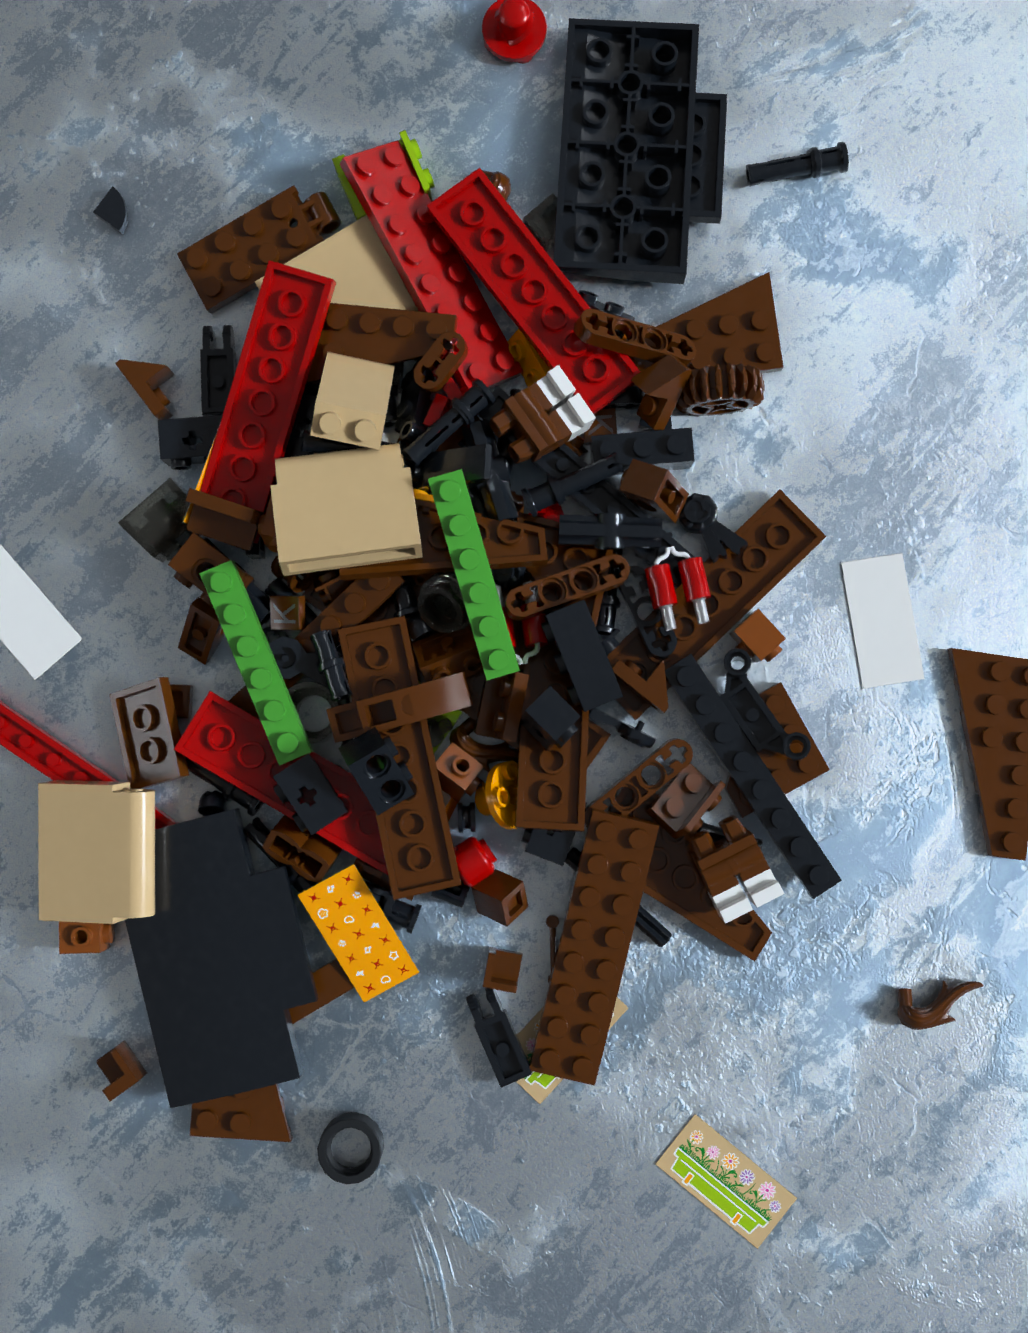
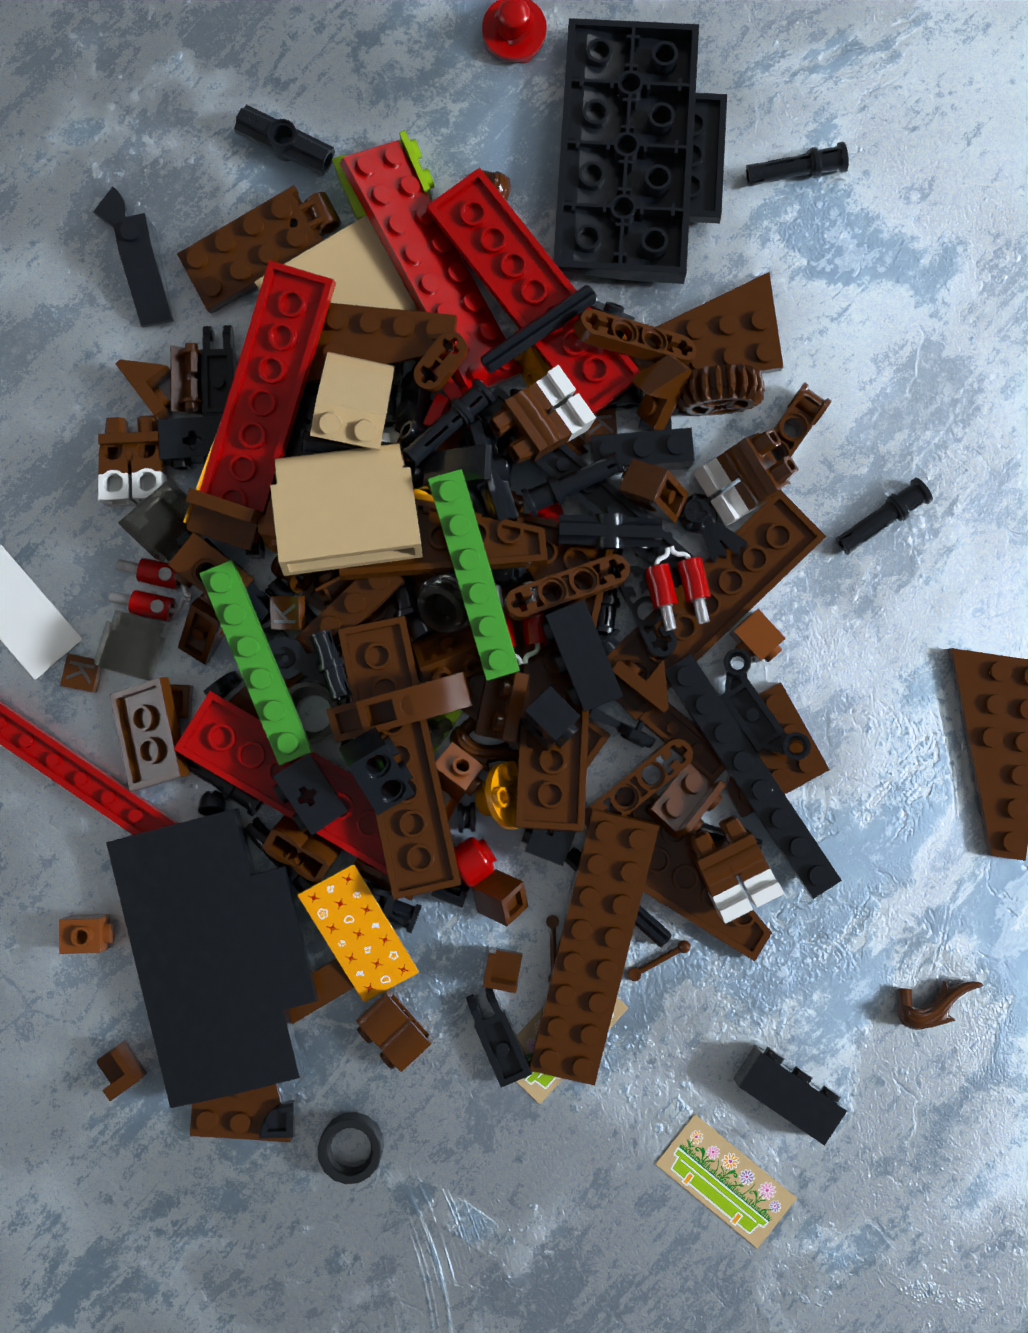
(80, 673): none -> reddish brown tile
(95, 851): tan piece -> none
(129, 462): none -> reddish brown hips
(131, 645): none -> clear smoke piece
(143, 269): none -> black slope
(147, 603): none -> red piece
(185, 379): none -> reddish brown hinge
(225, 684): none -> black tile
(268, 131): none -> black piece
(279, 1121): none -> black tile
(394, 1031): none -> reddish brown brick
(538, 329): none -> black axle
(542, 222): clear smoke panel -> none
(635, 973): none -> reddish brown hinge
(675, 725): none -> reddish brown tile
(758, 475): none -> reddish brown hips
(790, 1093): none -> black brick
(802, 413): none -> reddish brown piece
(882, 620): white sticker -> none
(896, 508): none -> black pin

